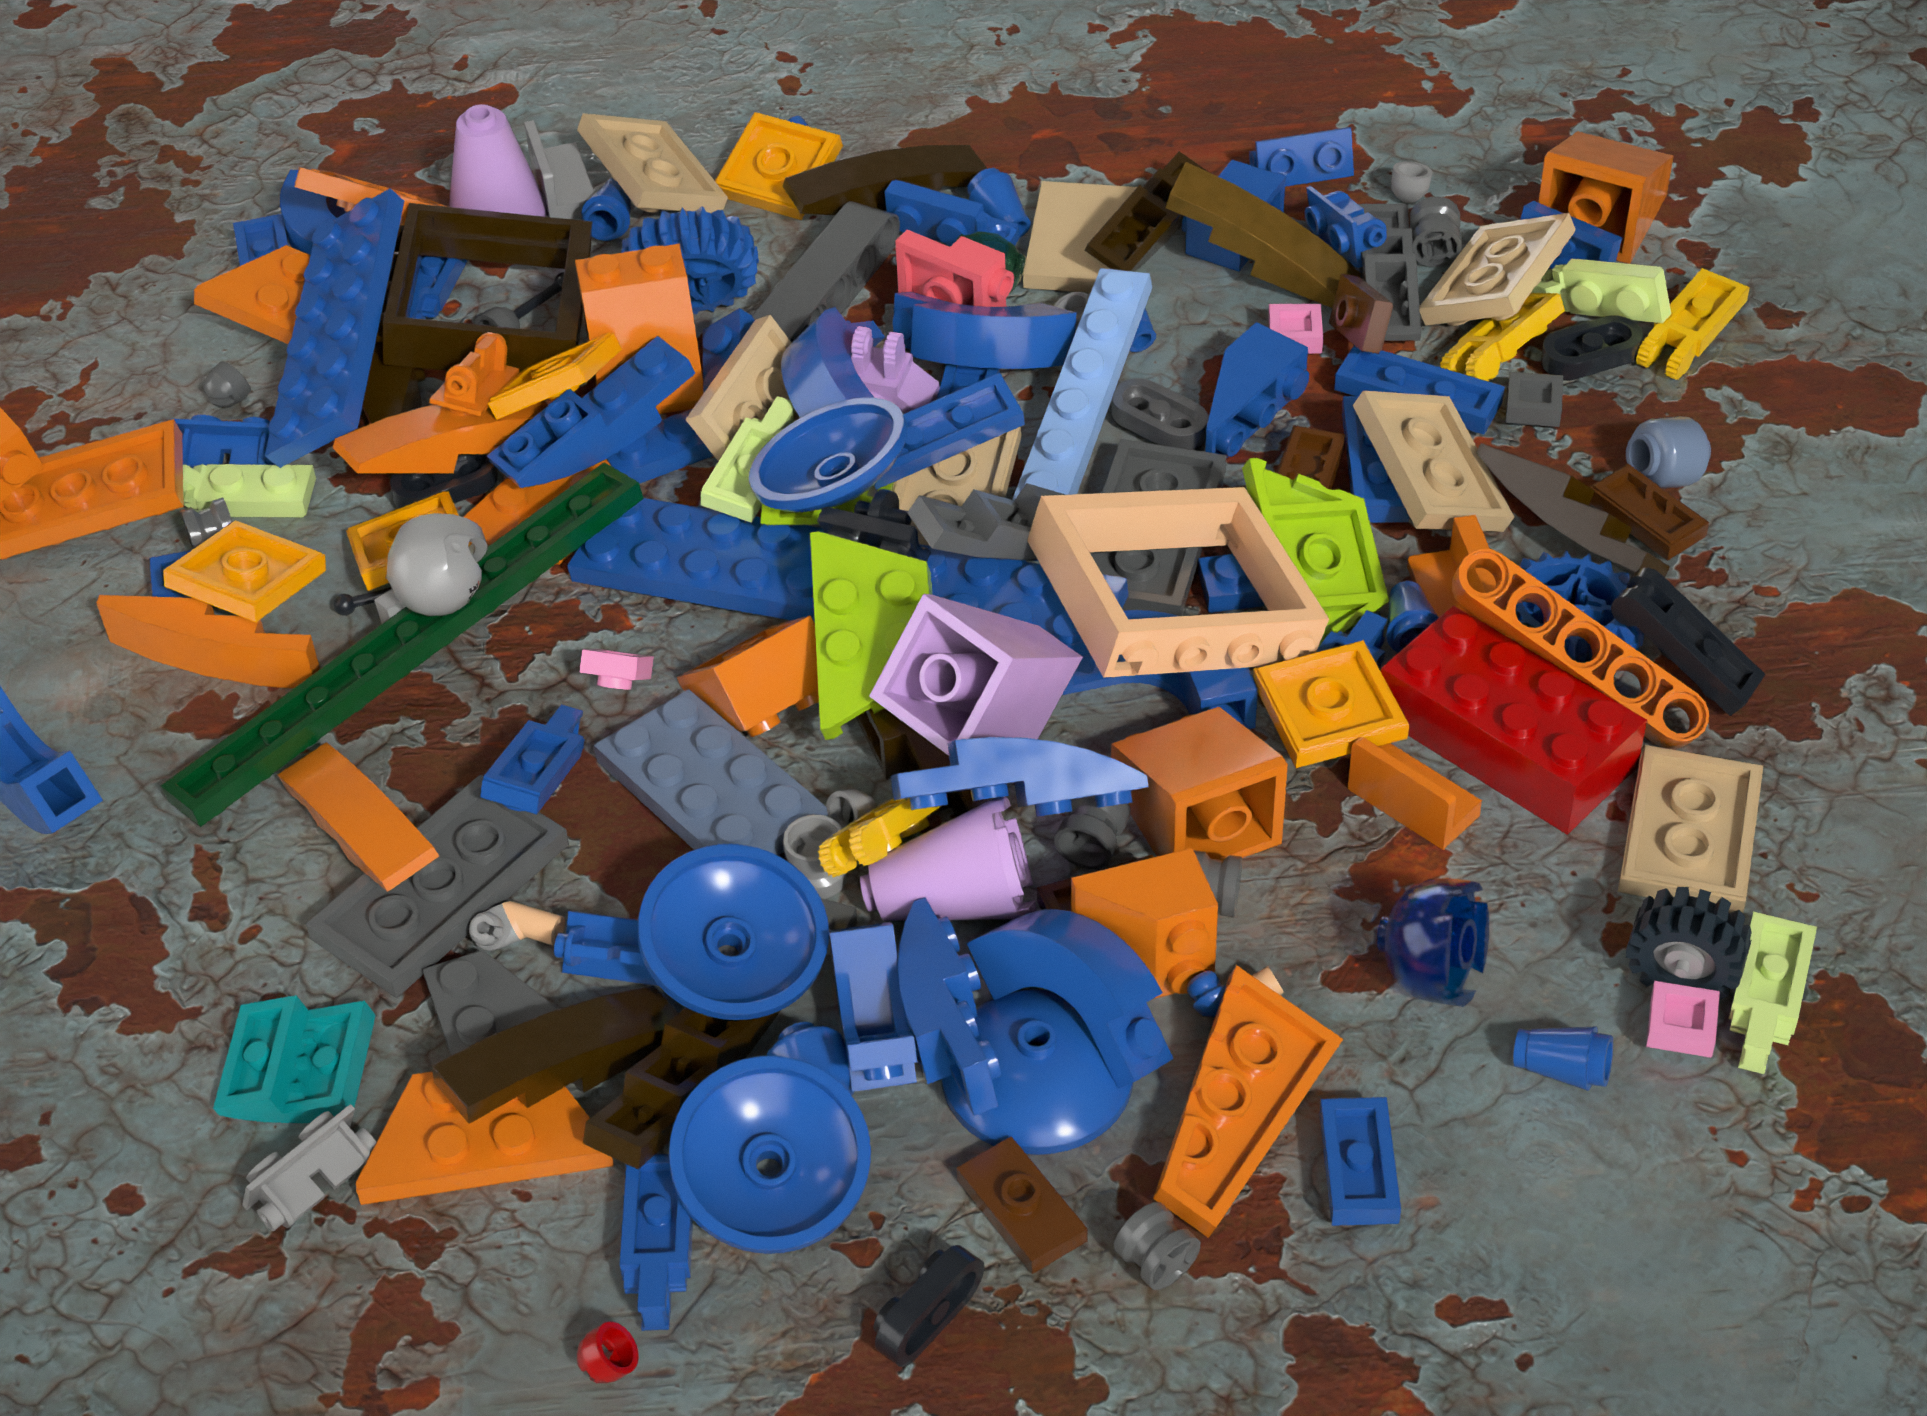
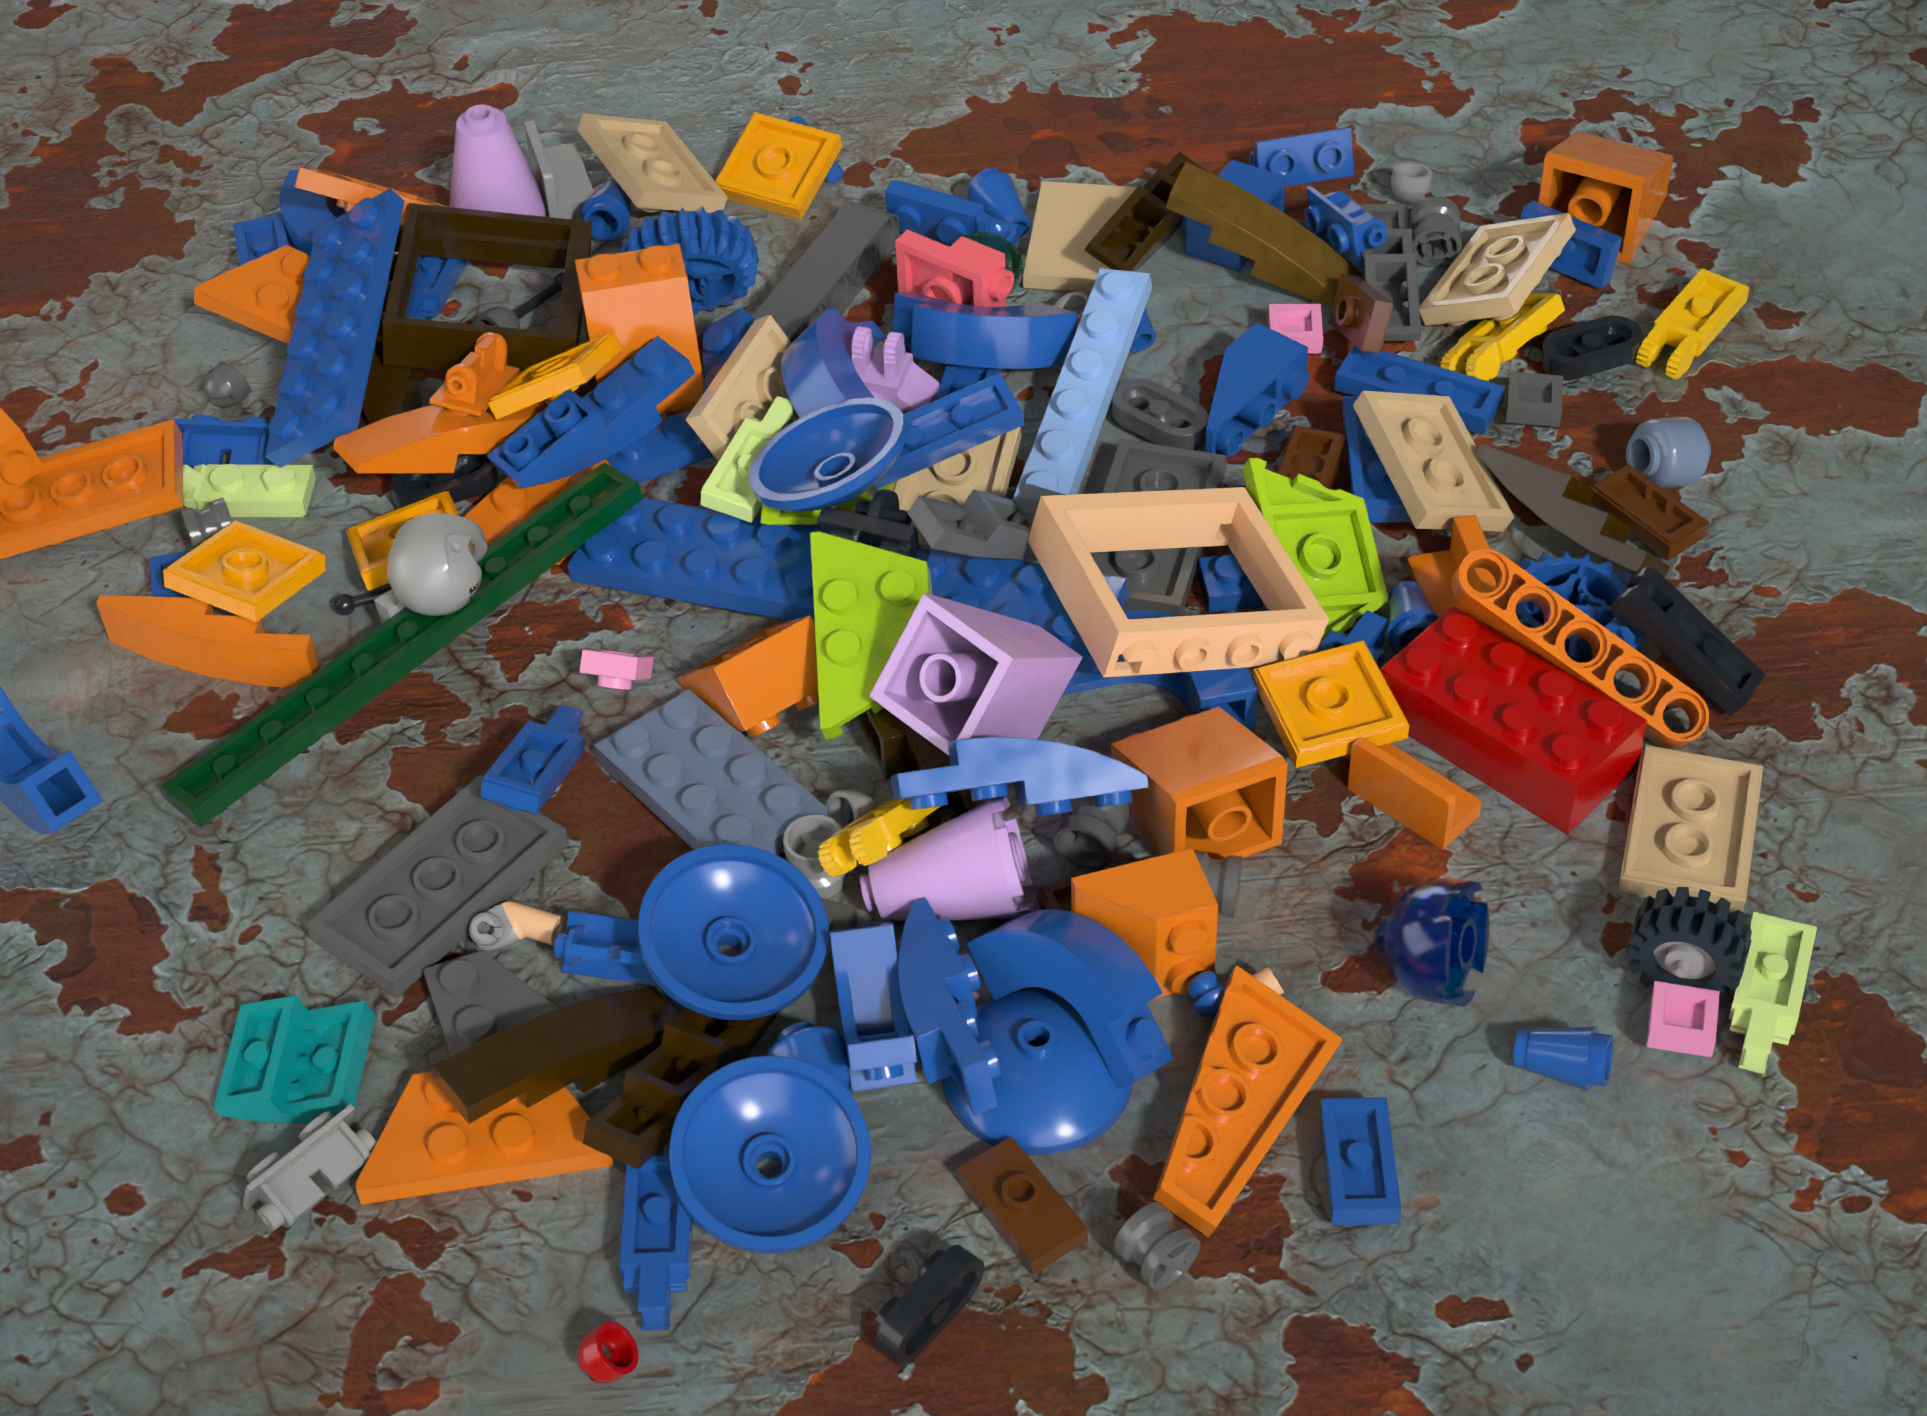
(358, 816): orange slope -> none
(867, 176): dark brown slope -> none
(1609, 289): yellowish green hinge -> none

